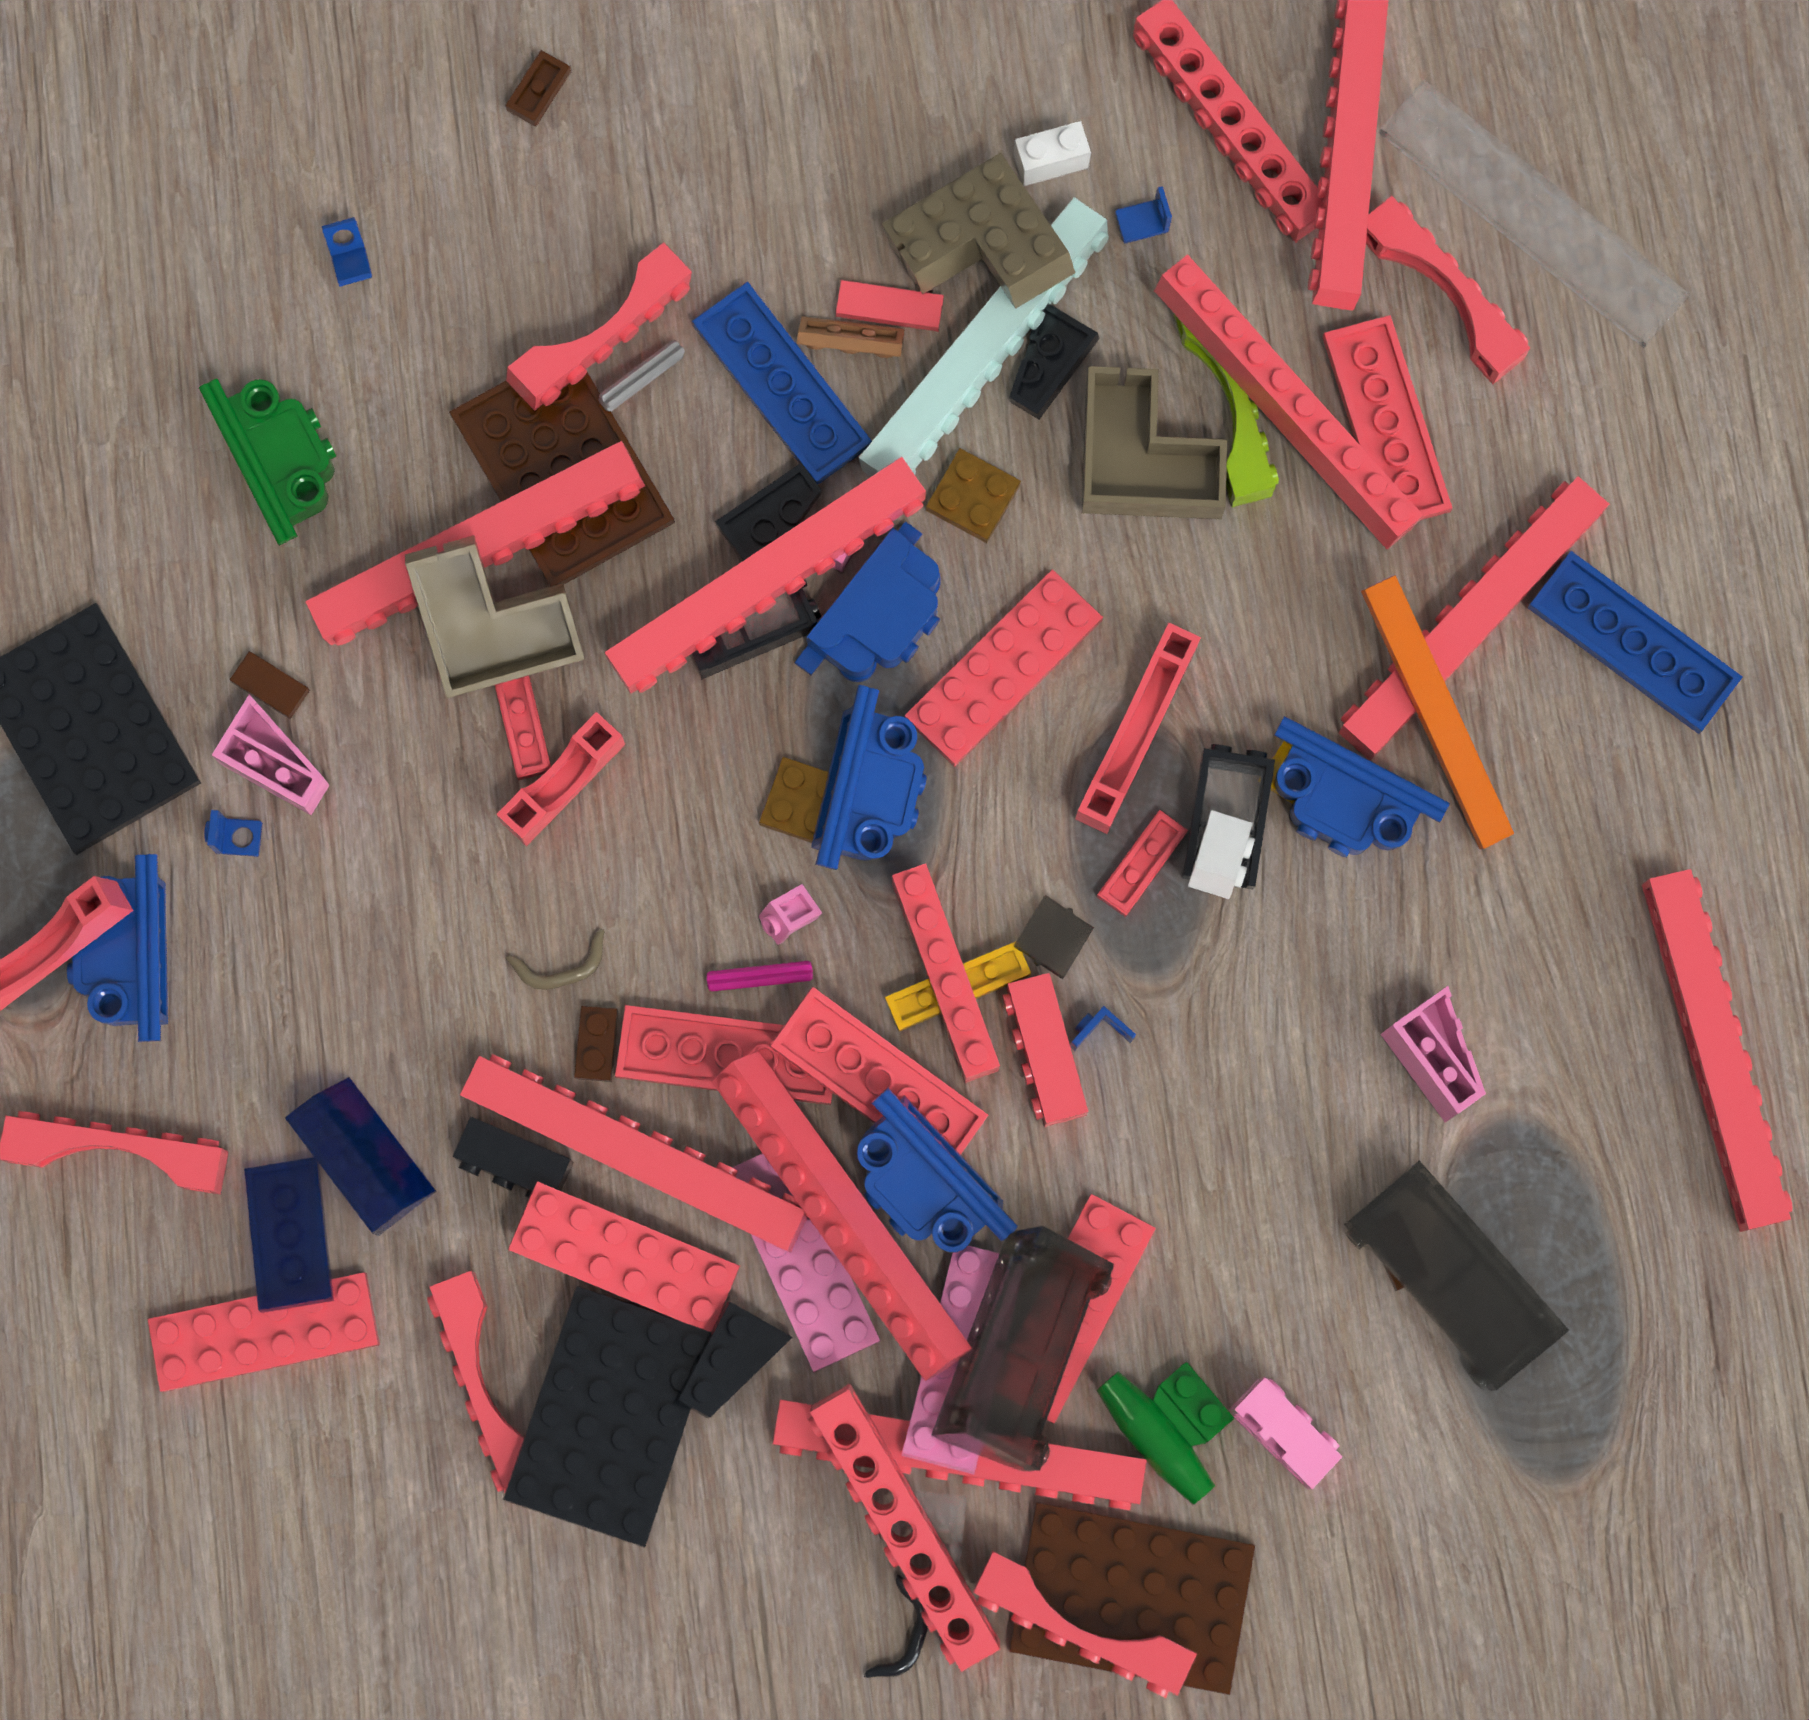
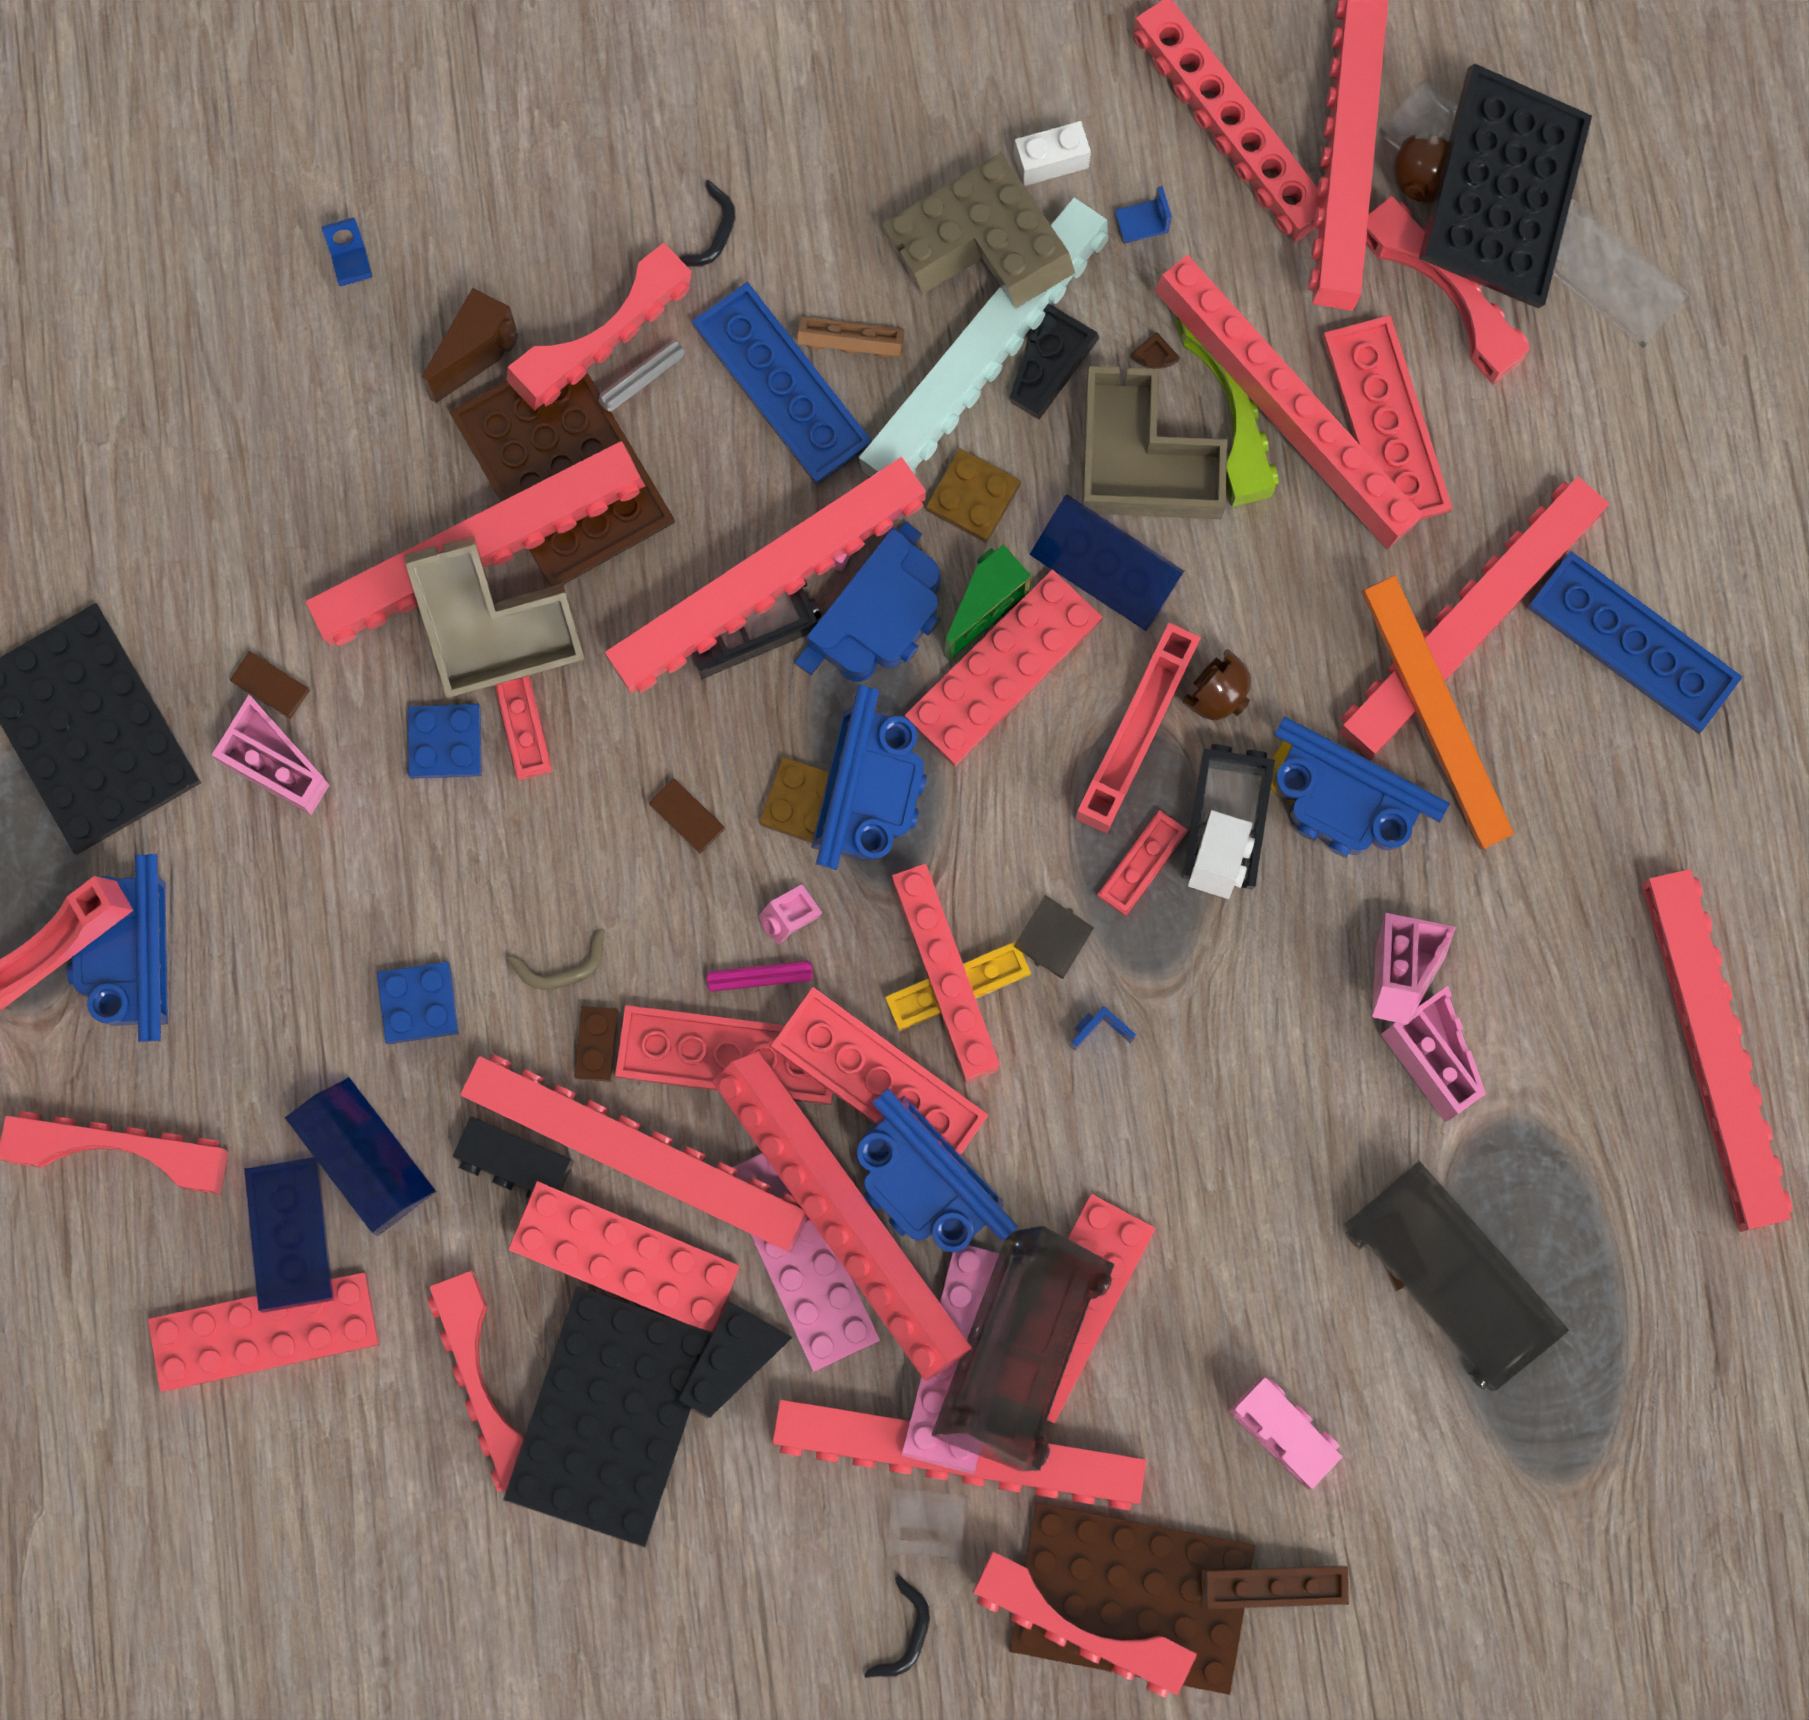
(220, 833): blue bracket -> none
(275, 452): green brick -> none
(417, 1003): none -> blue plate
(444, 741): none -> blue plate
(471, 345): none -> reddish brown slope
(538, 88): reddish brown plate -> none
(580, 762): coral arch -> none
(686, 816): none -> reddish brown tile
(722, 233): none -> black animal
(770, 512): black wing -> none
(889, 305): coral tile -> none
(963, 1648): coral brick -> none
(992, 591): none -> green slope
(1046, 1050): coral brick -> none
(1106, 562): none -> clear blue tile
(1155, 353): none -> reddish brown tile
(1169, 1425): green plate -> none
(1221, 688): none -> reddish brown cylinder
(1275, 1587): none -> reddish brown plate
(1406, 963): none -> bright pink wedge
(1419, 167): none -> reddish brown cylinder
(1505, 186): none -> black plate

